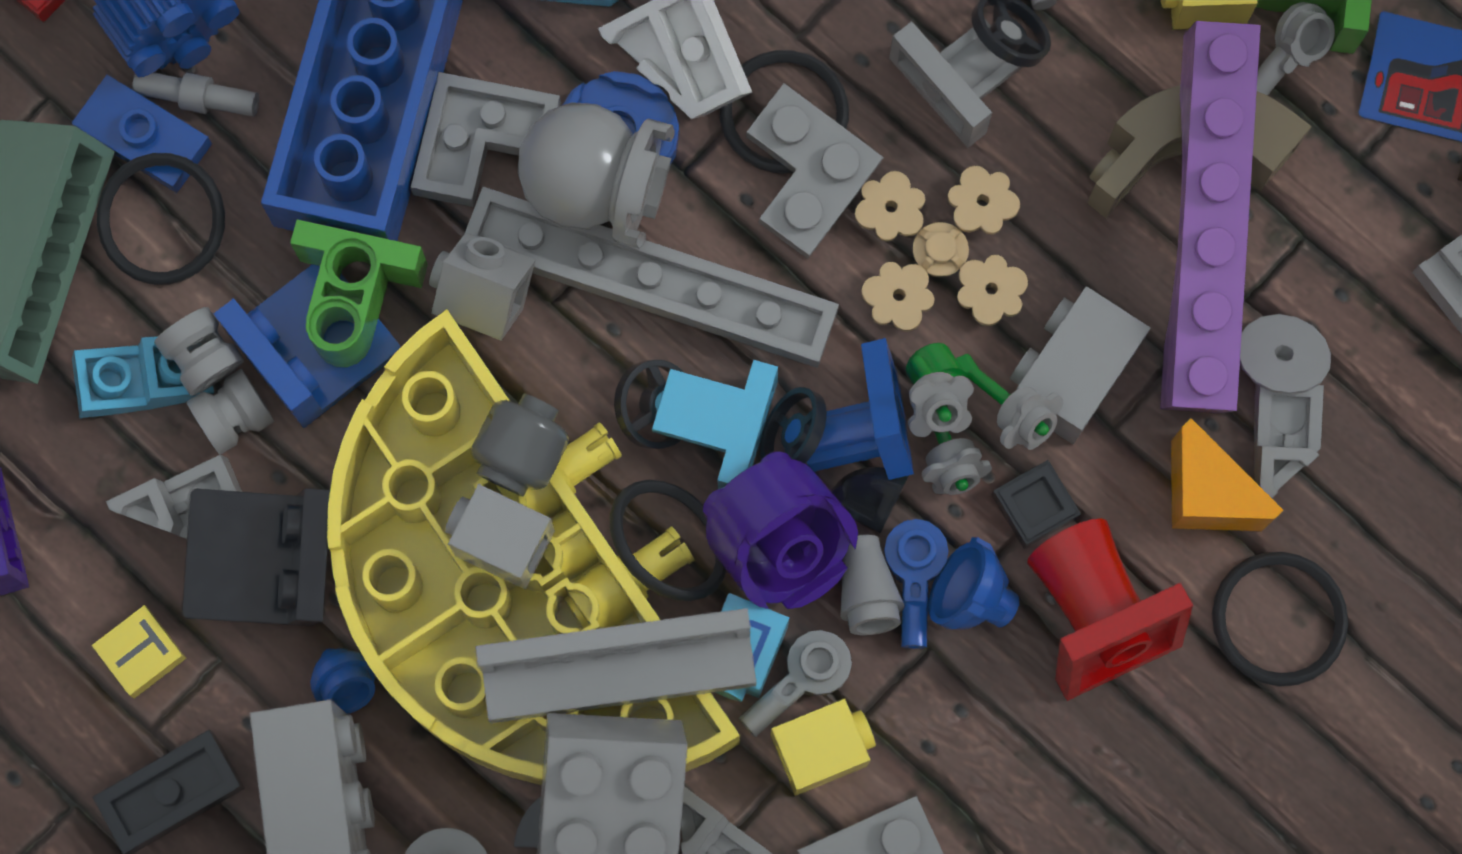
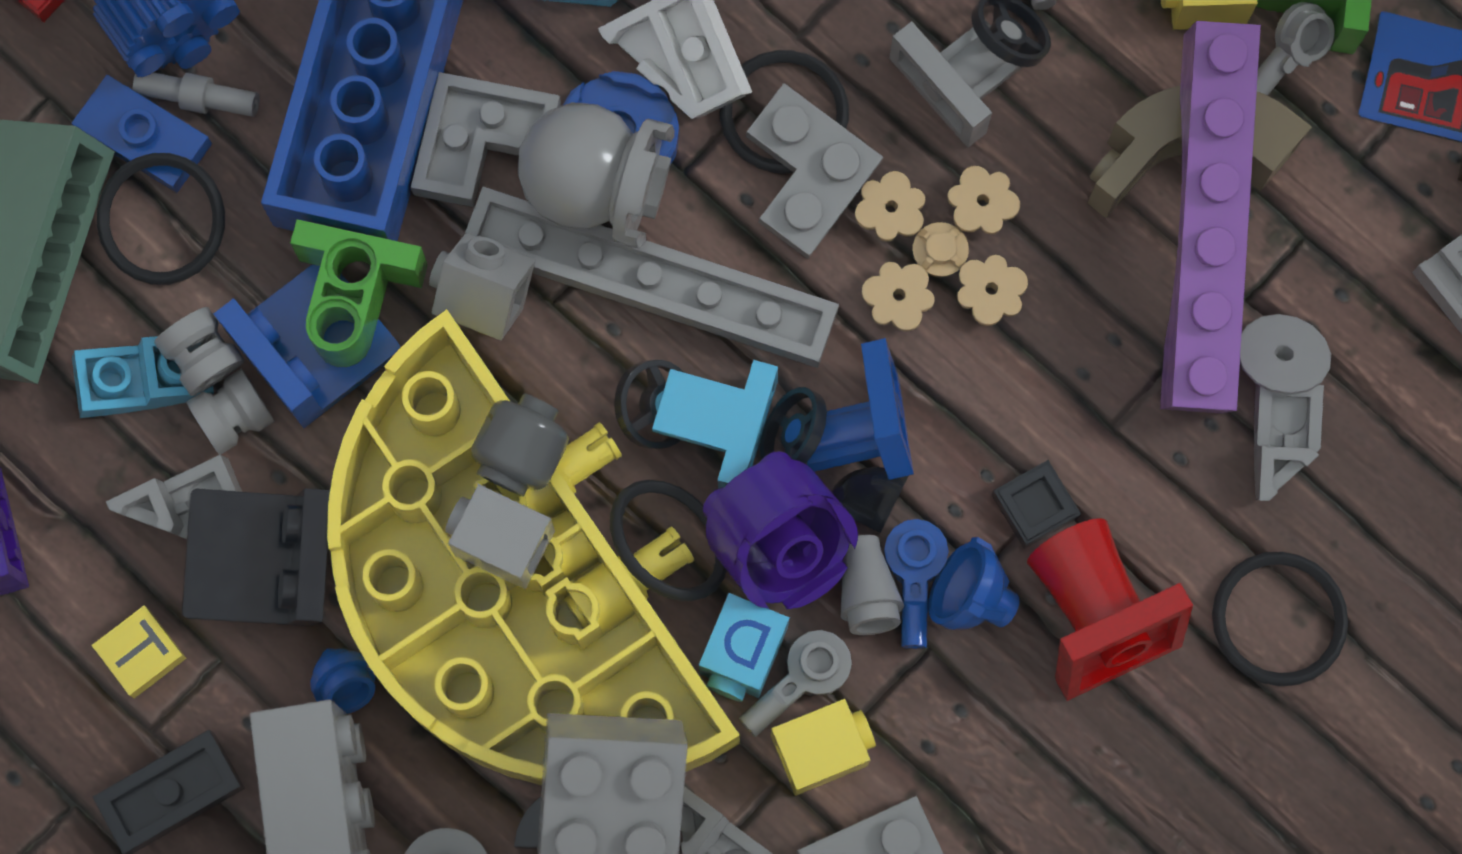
(617, 665): light grey fence -> none
(940, 405): light grey plant -> none
(1082, 358): light grey brick -> none
(1212, 488): light orange slope -> none

